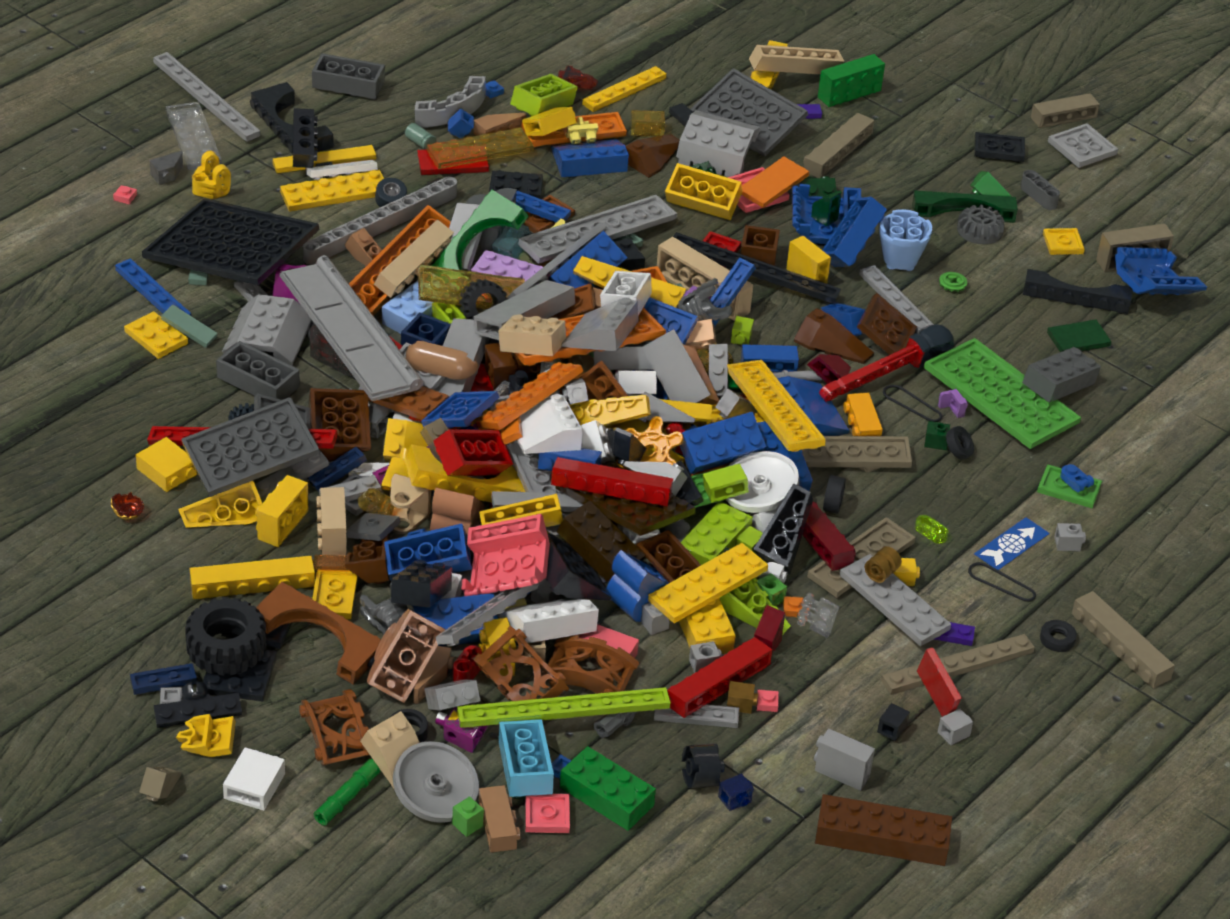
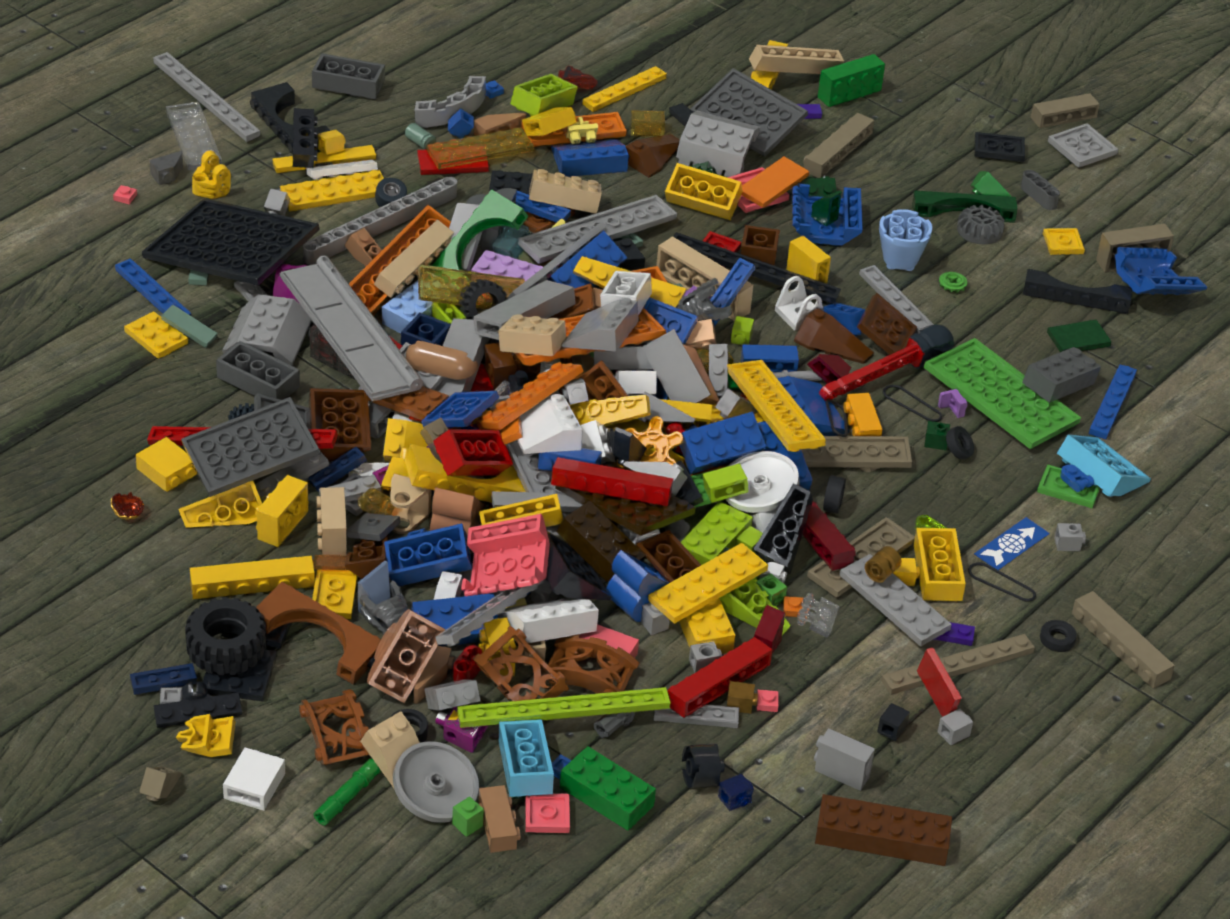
(277, 202): none -> light grey brick
(331, 142): none -> yellow brick
(375, 585): none -> sand blue slope
(421, 584): black brick -> none
(565, 191): none -> tan brick
(795, 305): none -> white hose
(830, 418): none -> black piece
(854, 231): blue brick -> none
(939, 564): none -> yellow brick
(1103, 463): none -> medium azure slope
(1112, 402): none -> blue plate

